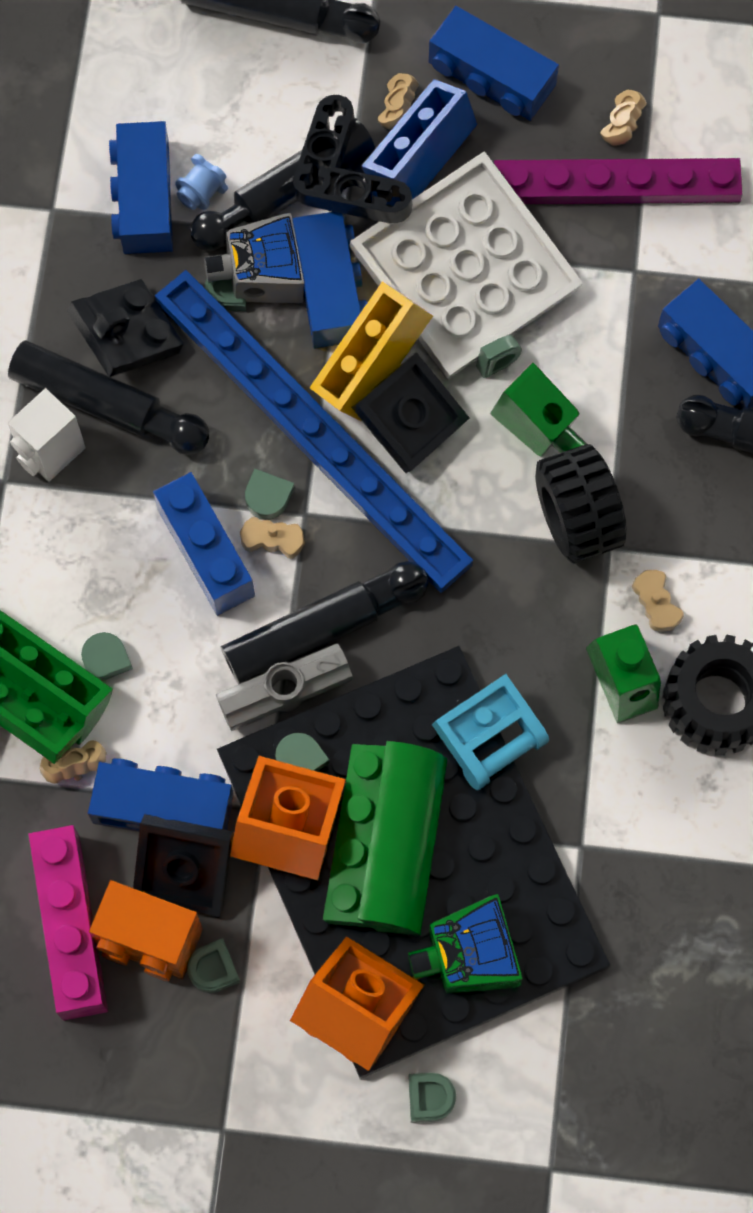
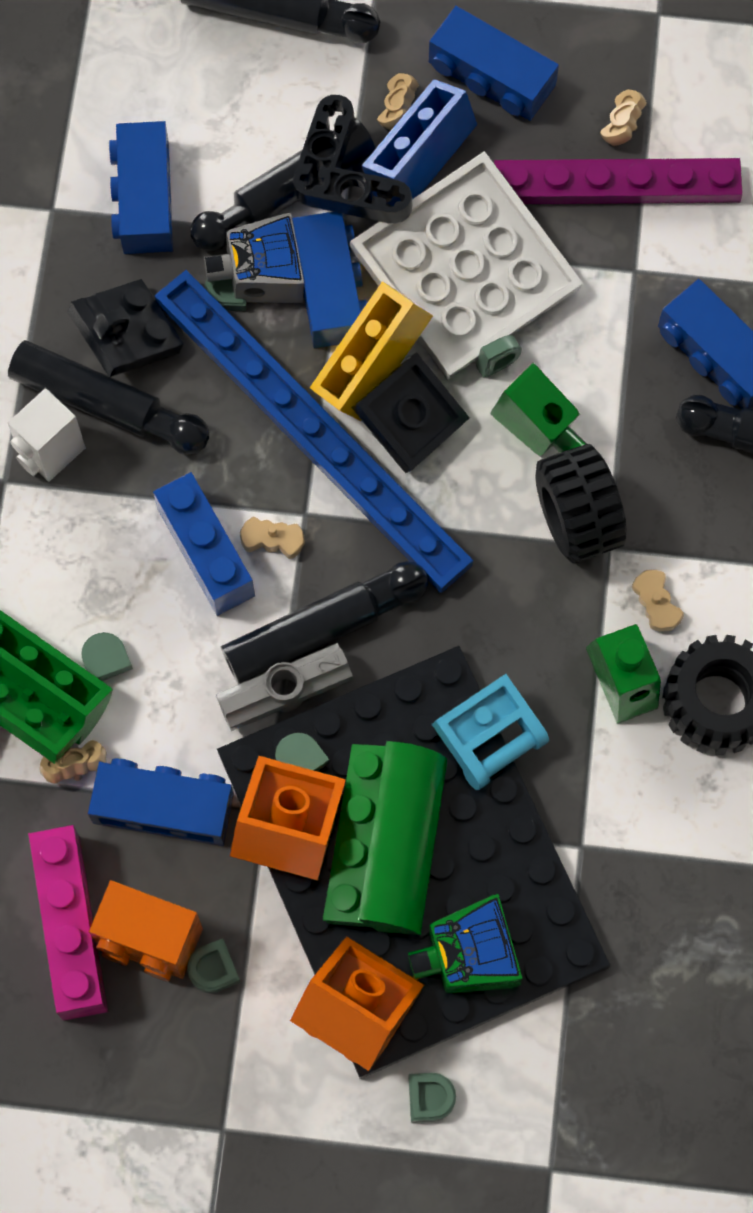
(183, 863): black hinge -> none
(200, 184): light blue brick -> none
(267, 495): sand green tile -> none

